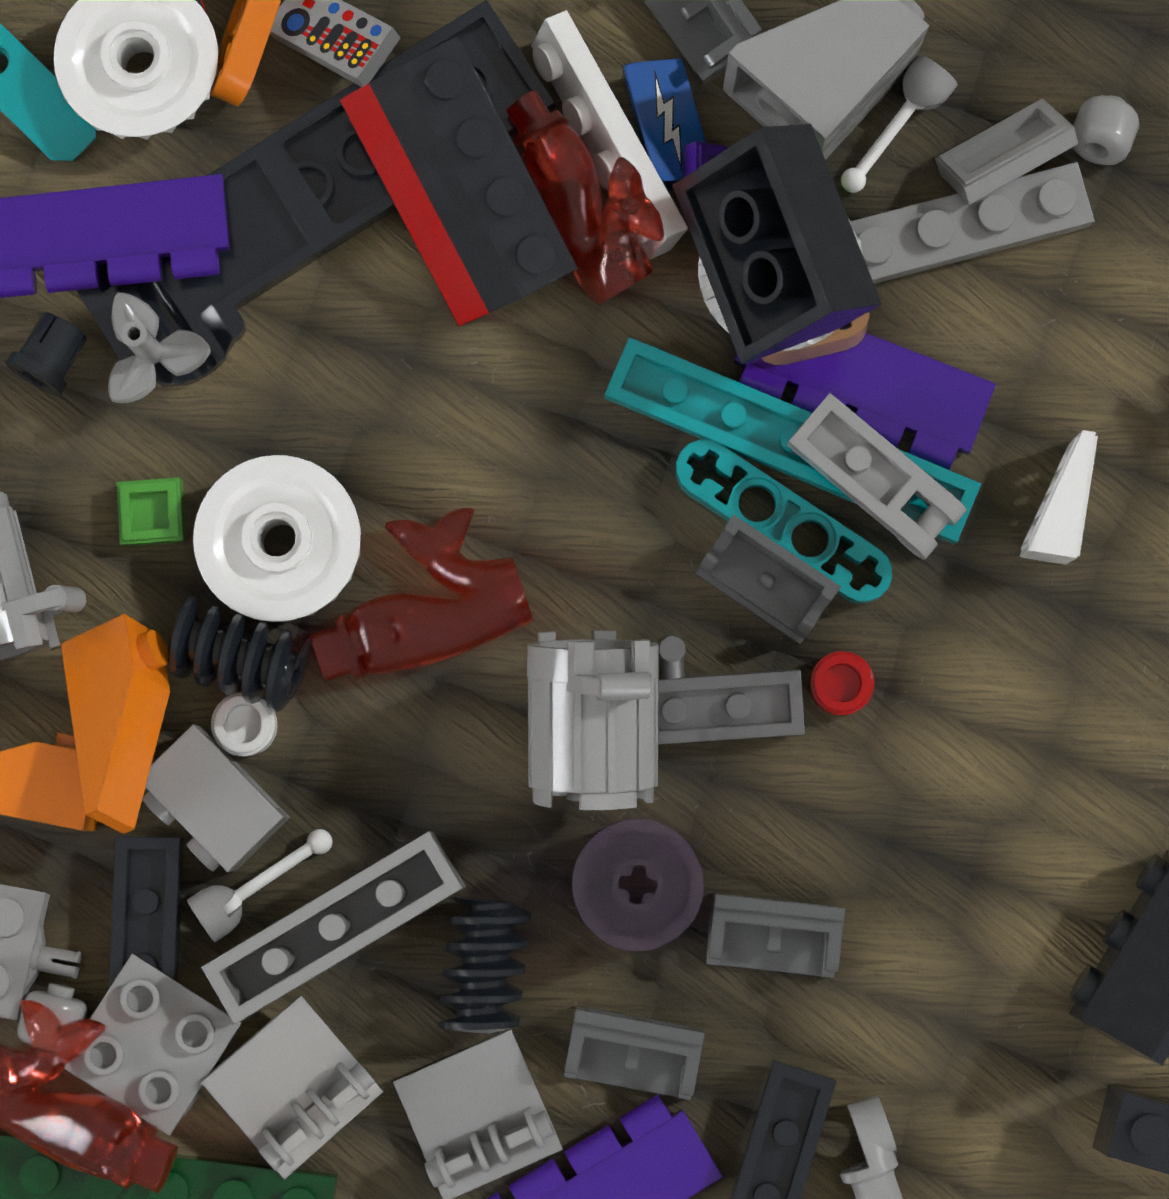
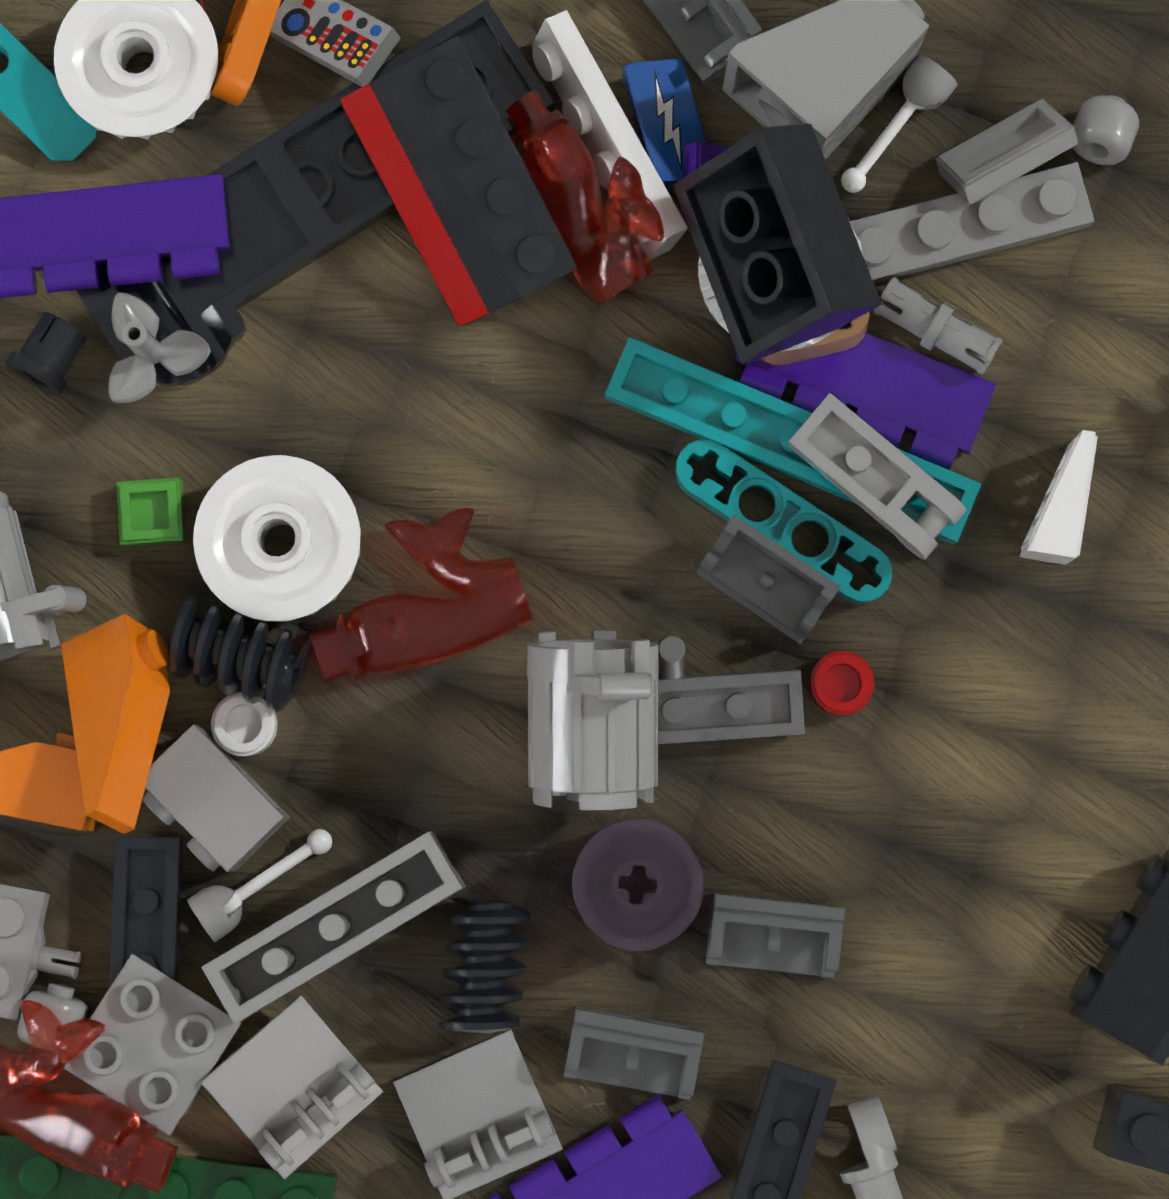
(938, 326): none -> light grey pin

